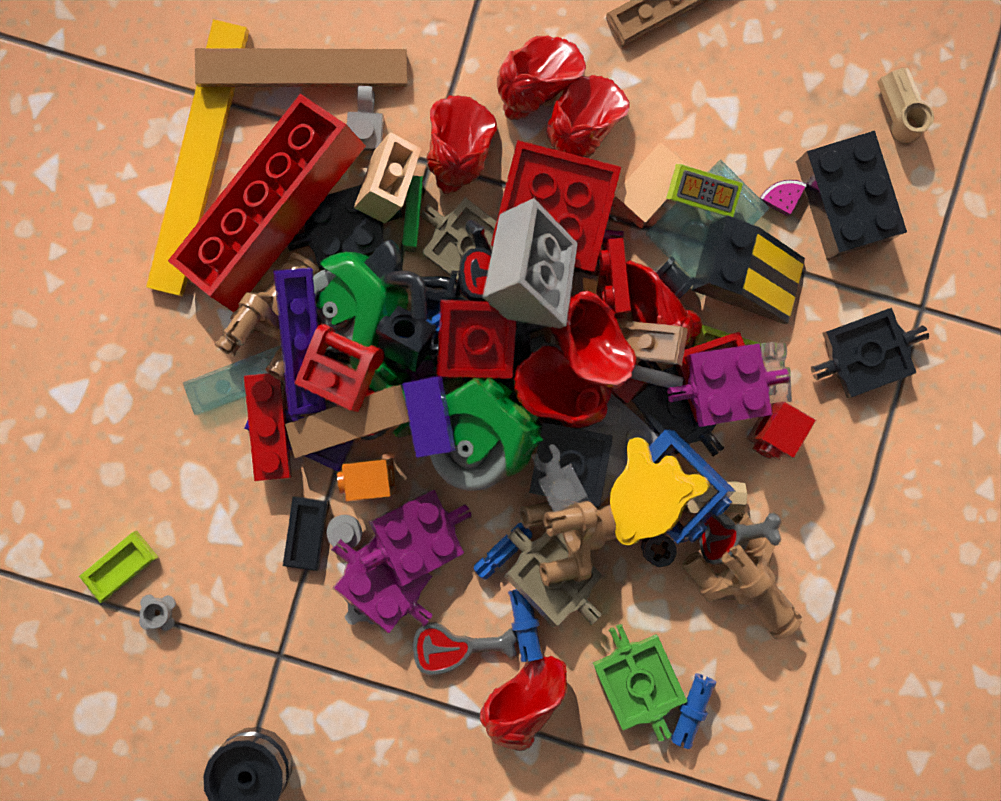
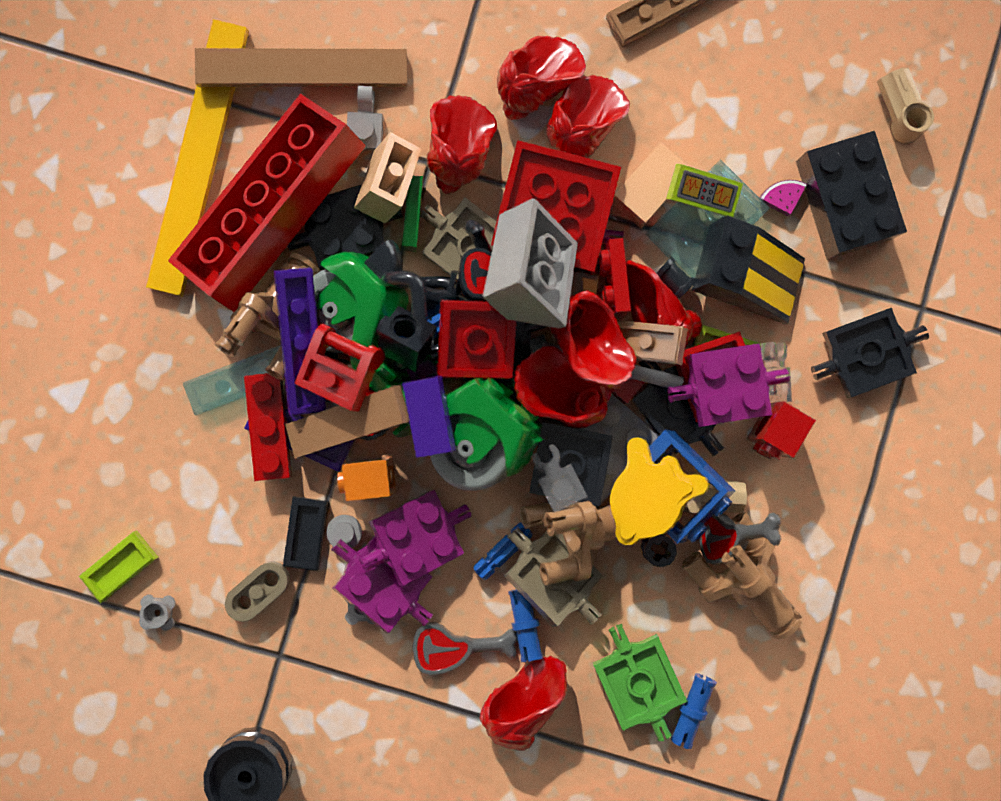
(258, 590): none -> dark tan plate

